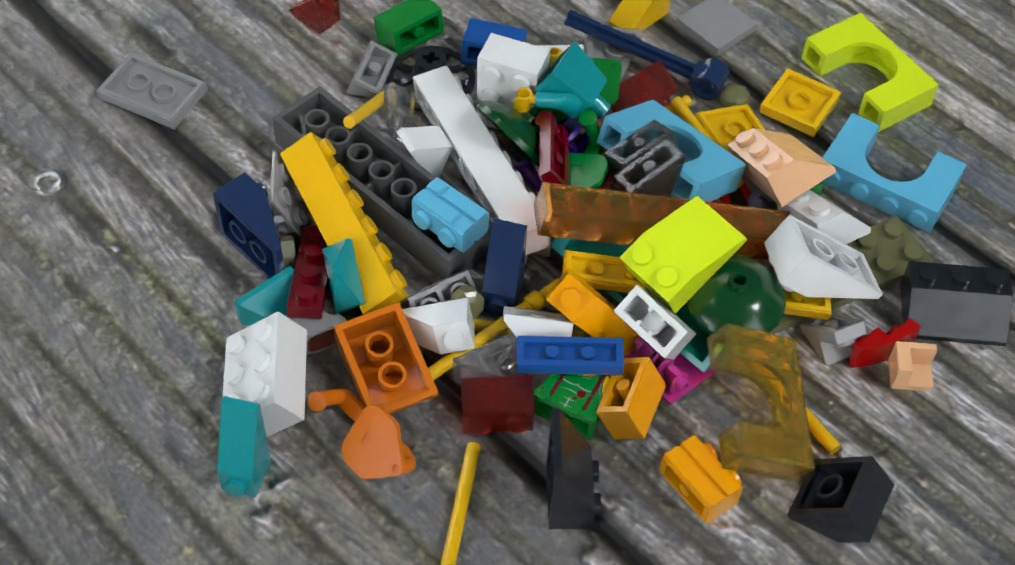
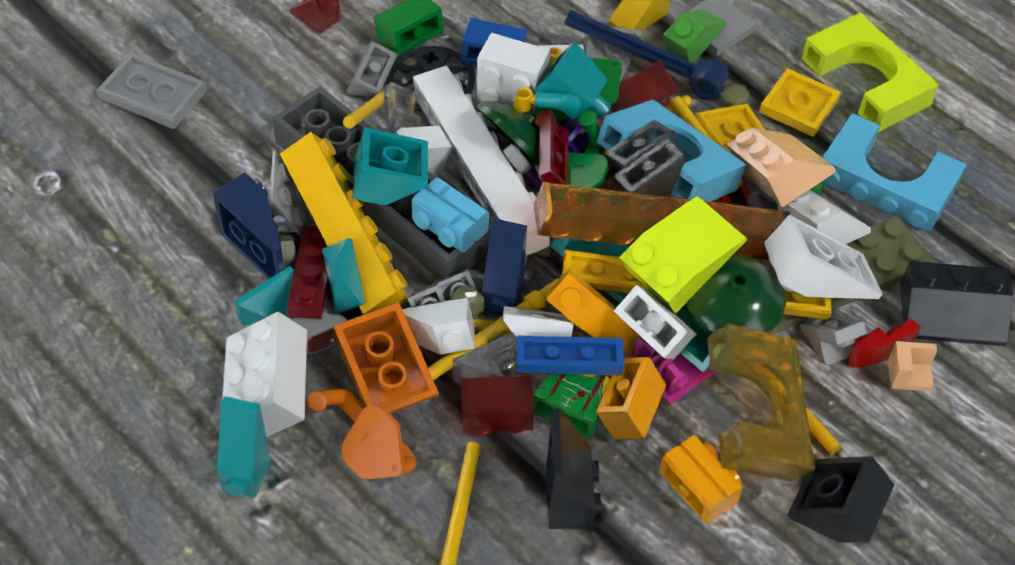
(389, 167): none -> teal slope
(518, 158): none -> light grey tile
(692, 34): none -> bright green slope

